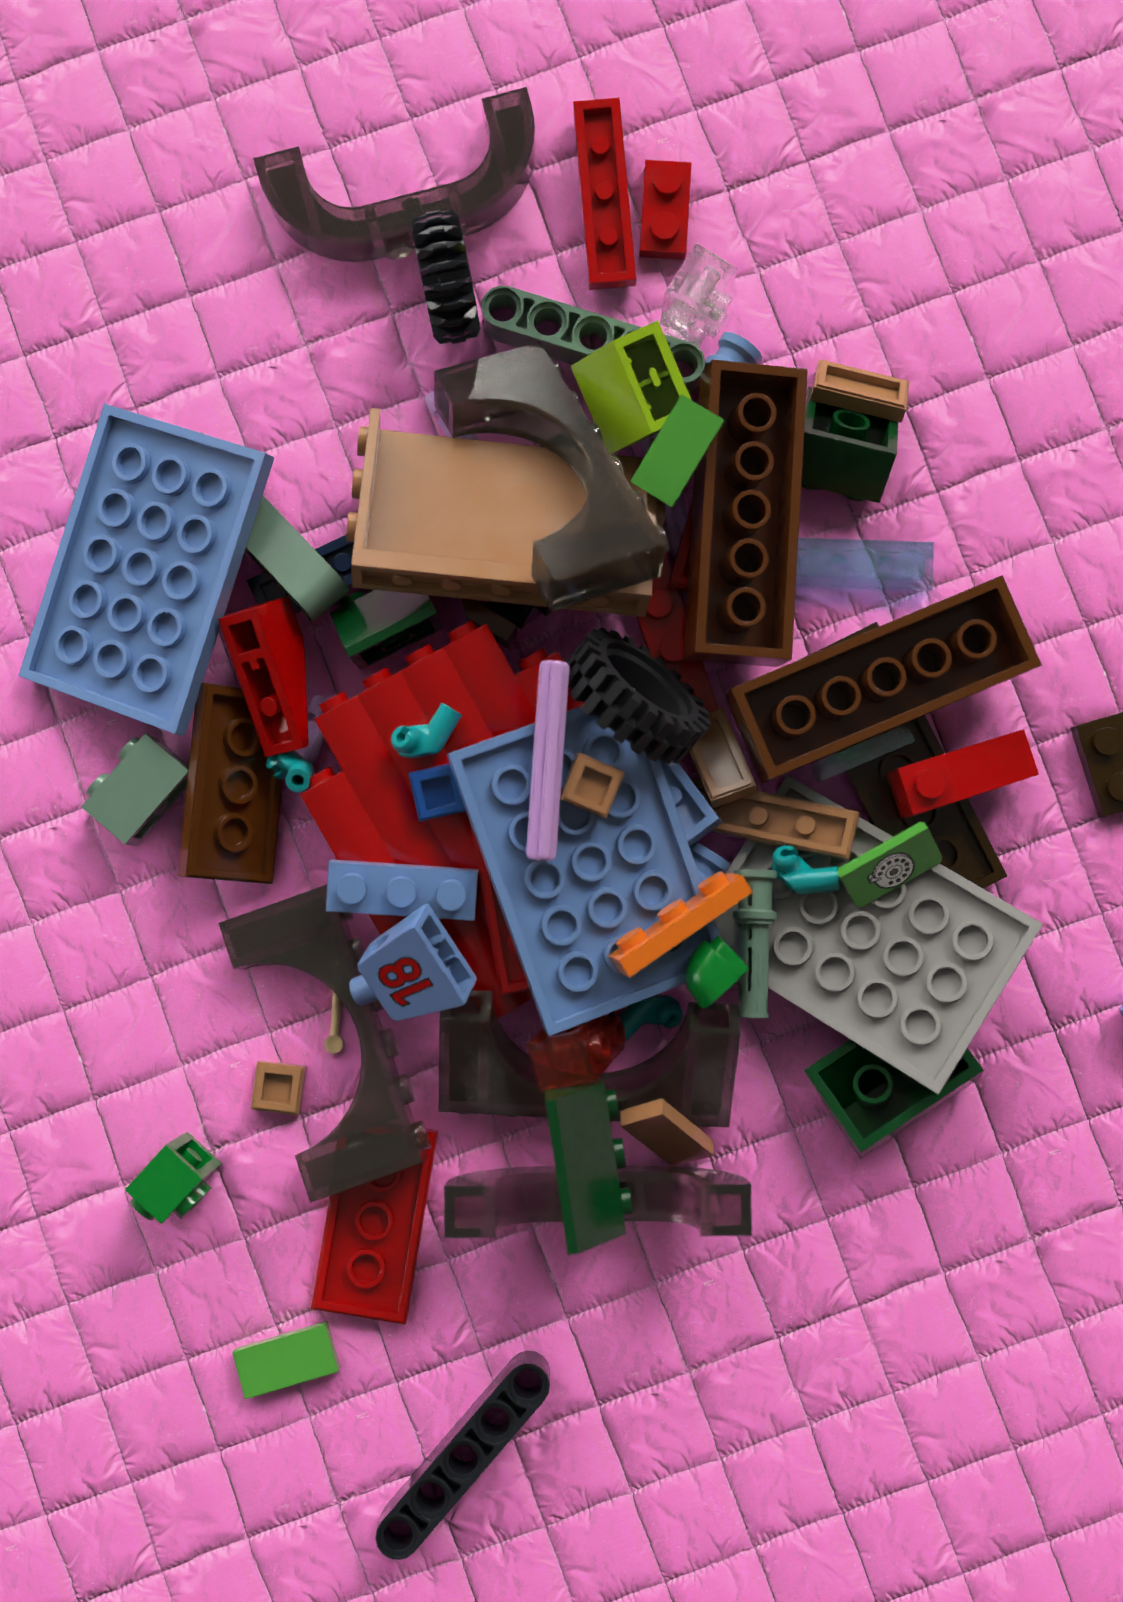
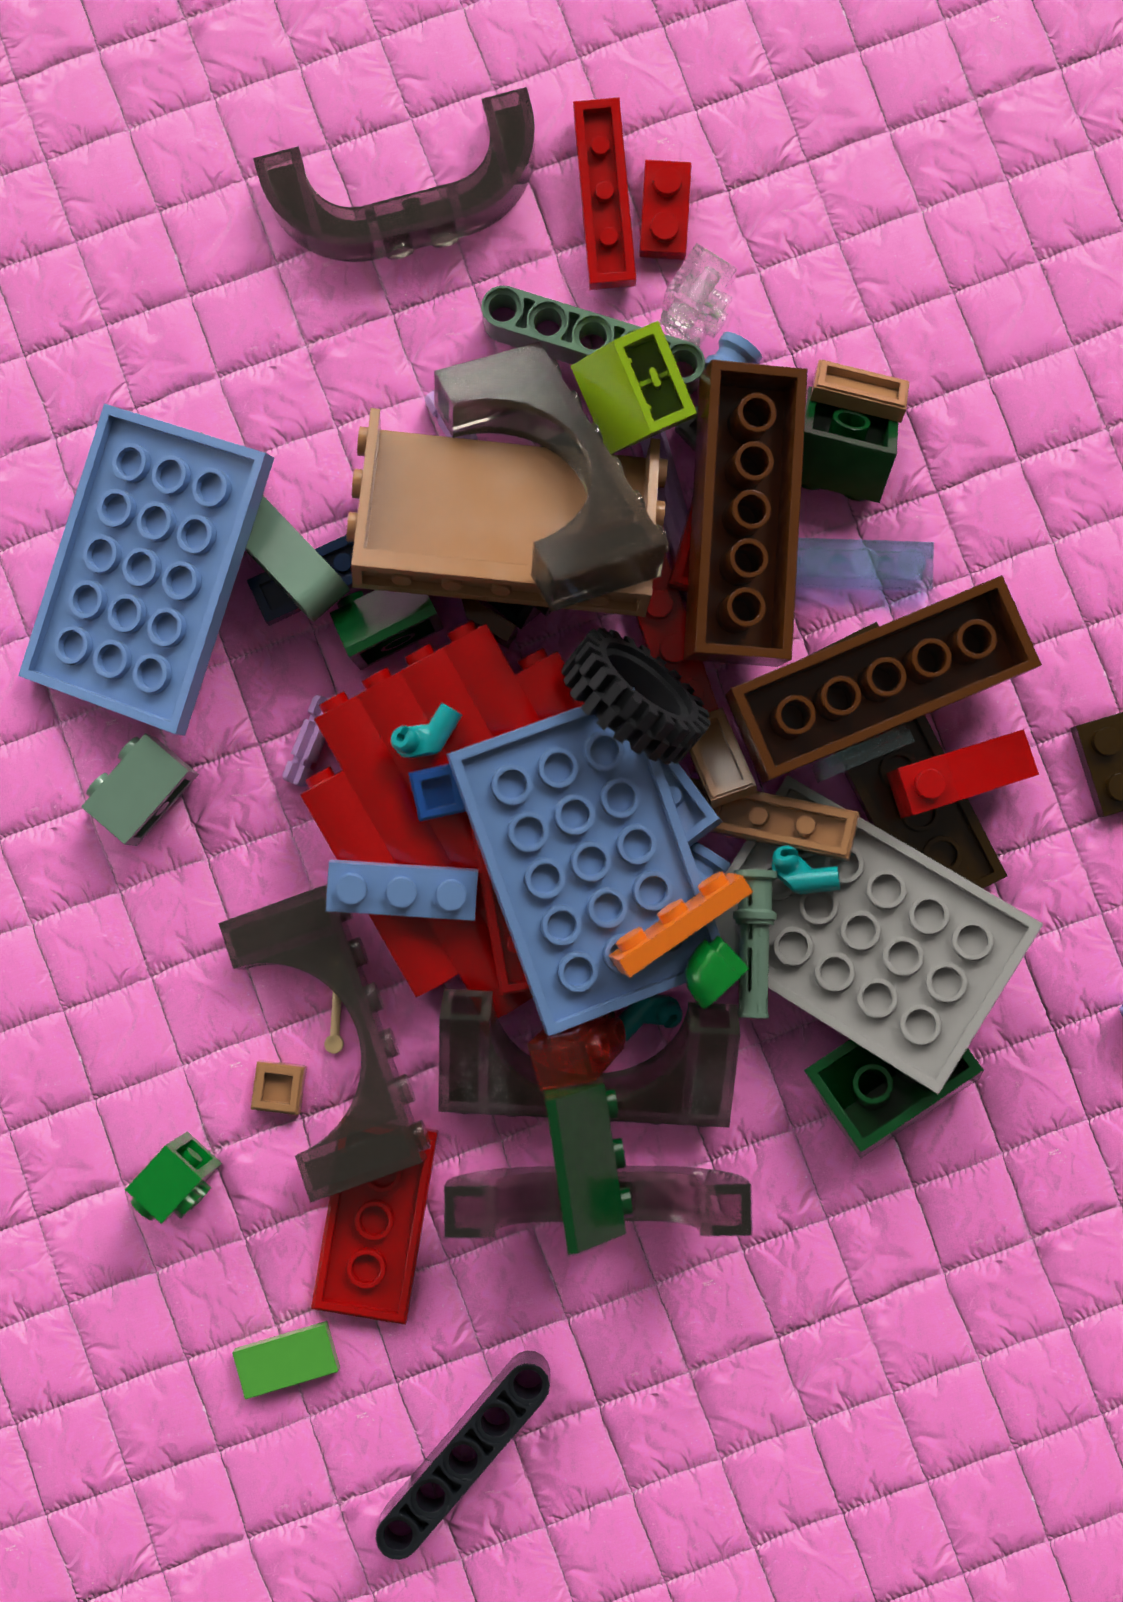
(229, 794): reddish brown tile -> none
(271, 672): red slope -> none
(294, 768): teal arm -> none
(413, 969): medium blue torso -> none
(445, 276): black gear -> none
(547, 760): lavender axle -> none
(591, 785): medium nougat tile -> none
(667, 1132): medium nougat tile -> none
(677, 451): bright green tile -> none
(890, 864): bright green slope -> none

